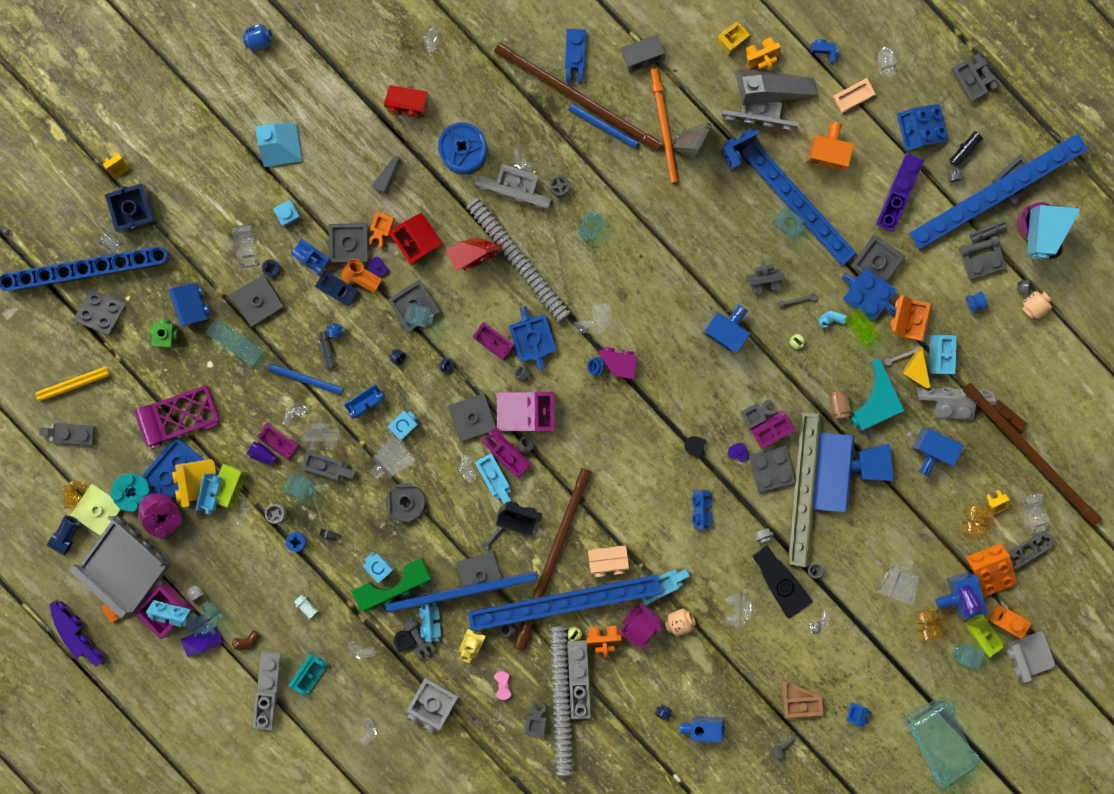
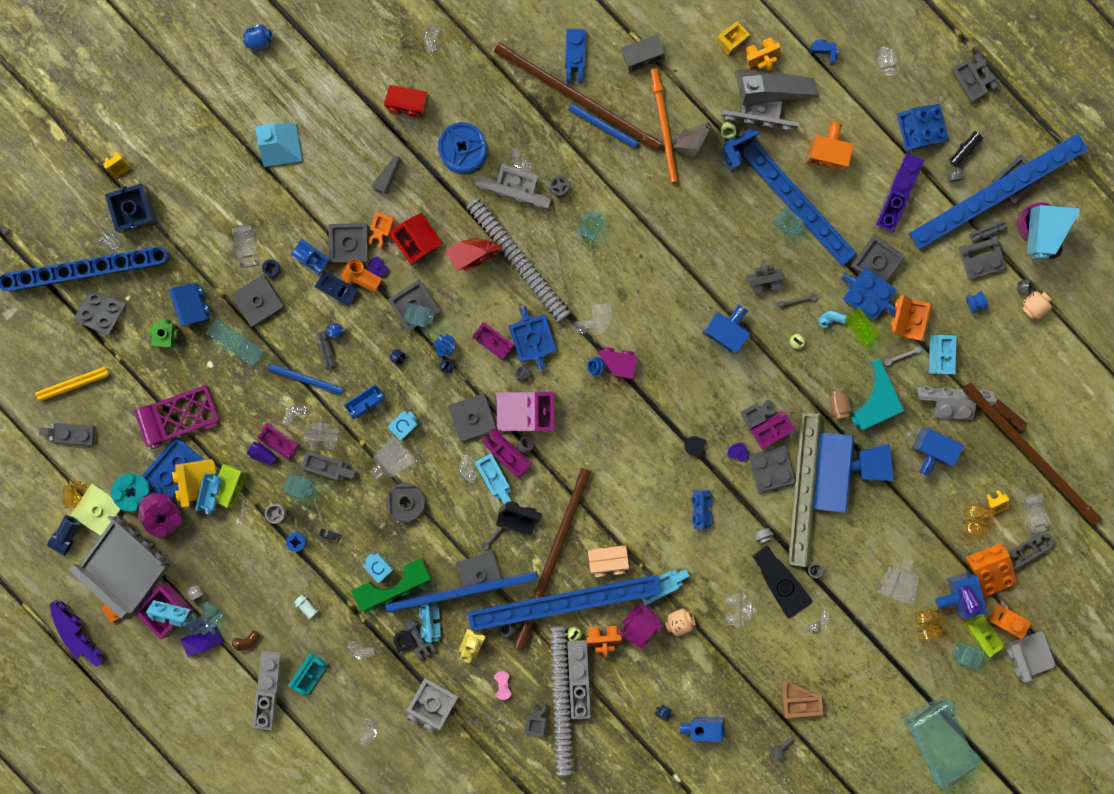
(287, 213): medium azure brick -> none
(444, 345): none -> blue gear
(728, 130): none -> yellowish green hinge
(854, 95): light nougat tile -> none
(858, 714): blue tile -> none
(917, 369): yellow slope -> none

